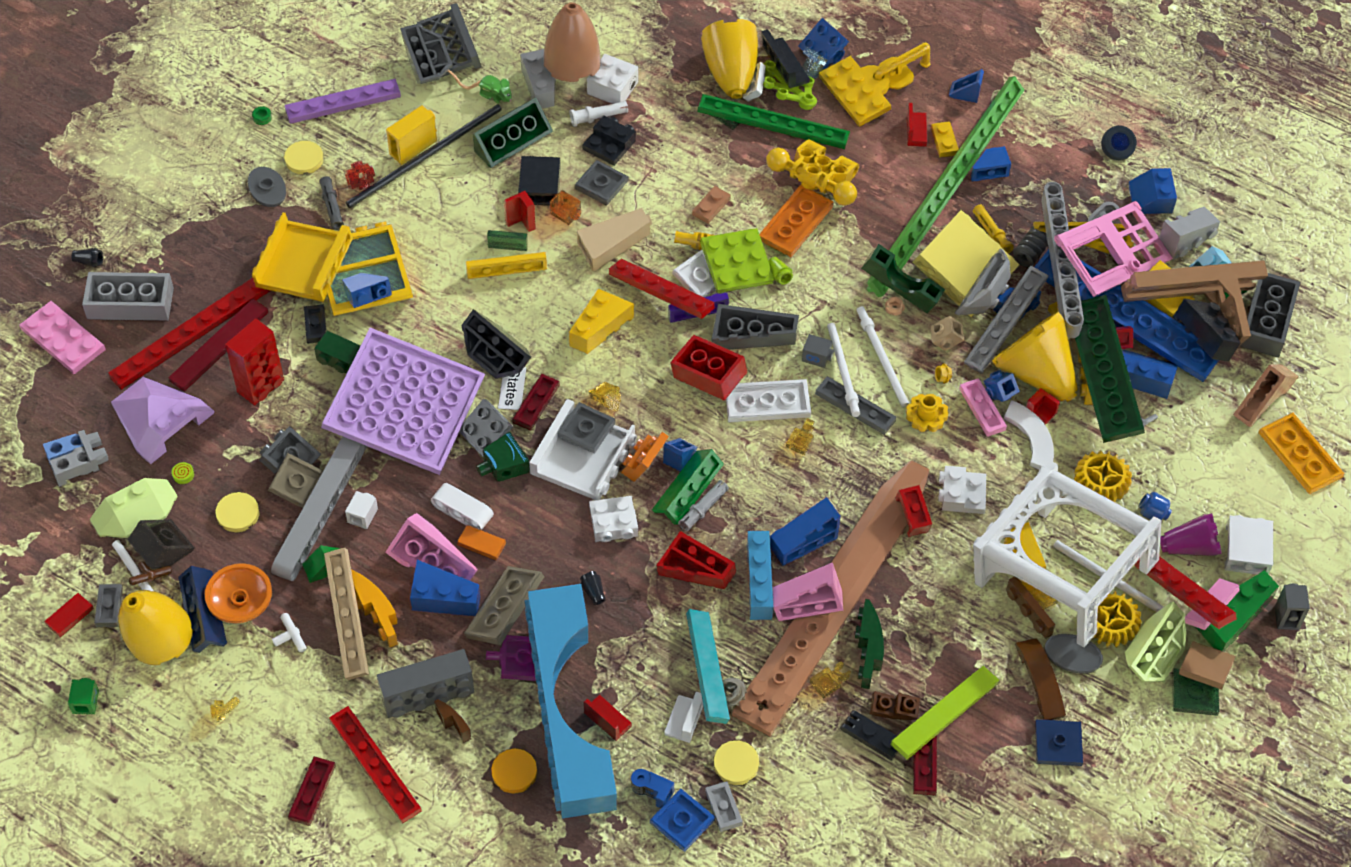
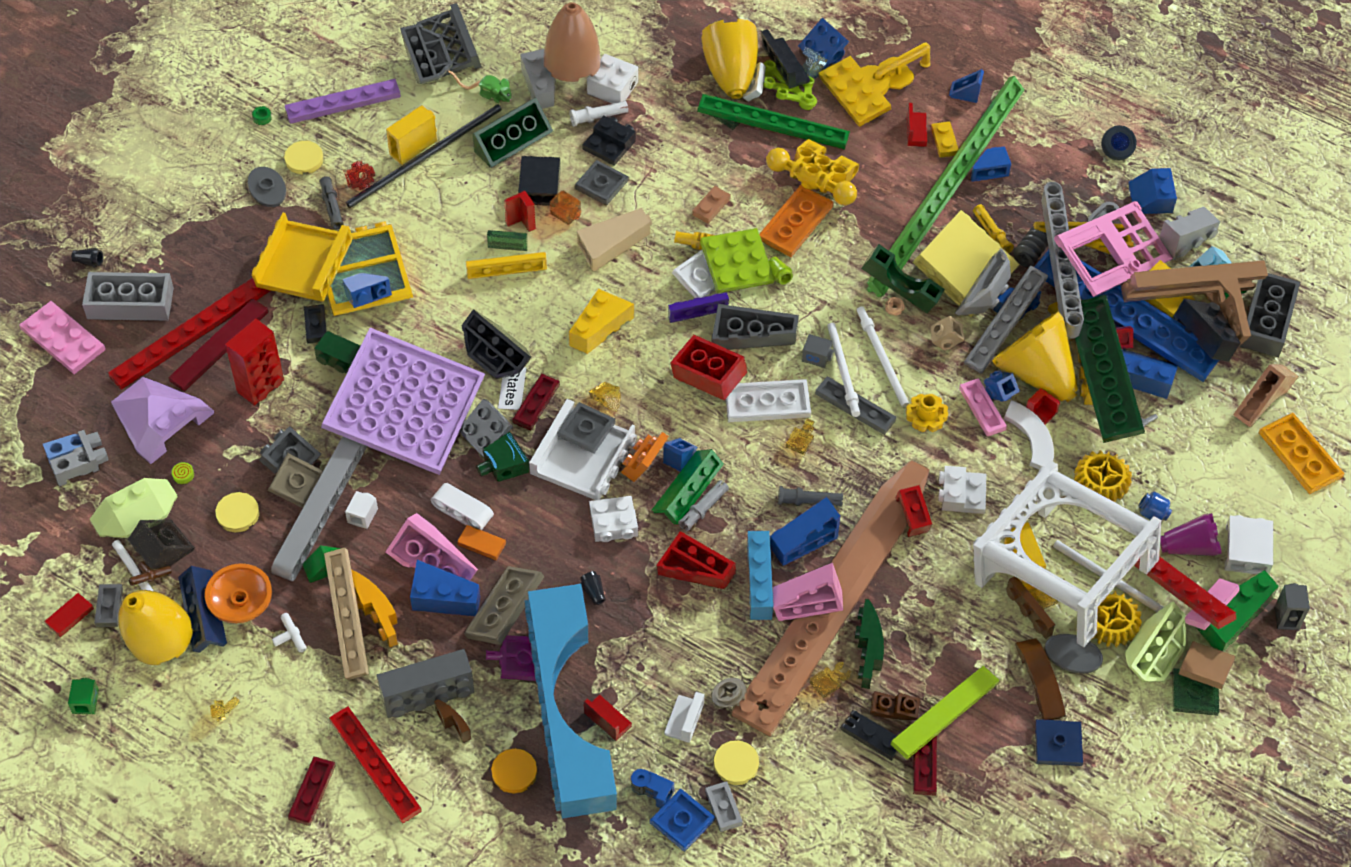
(661, 288): red plate -> none
(707, 666): teal tile -> none
(798, 496): none -> dark grey pin
(943, 373): yellow plate -> none

